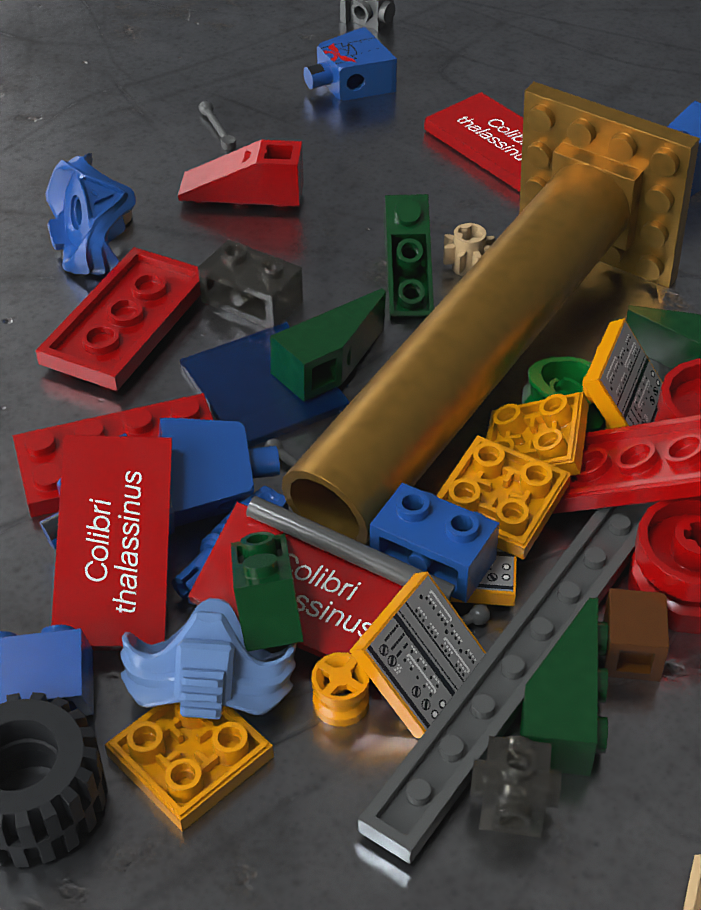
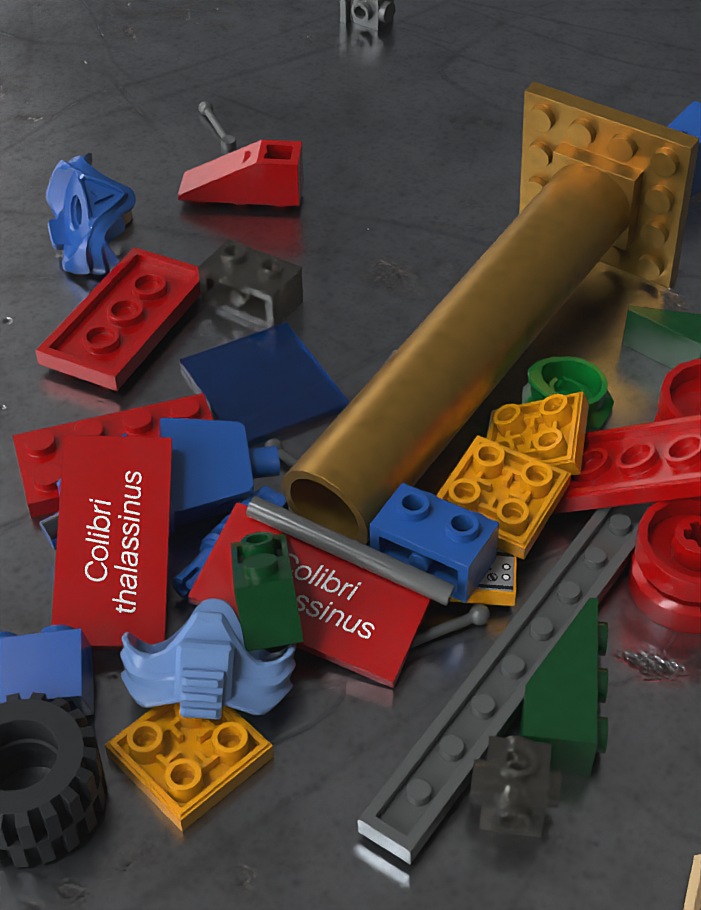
(327, 347): dark green slope -> none
(333, 676): light orange wheel -> none
(353, 66): blue torso -> none
(408, 256): dark green slope -> none
(418, 652): tile -> none
(465, 247): tan gear -> none
(483, 133): red tile -> none
(622, 379): tile -> none
(636, 634): reddish brown panel -> none

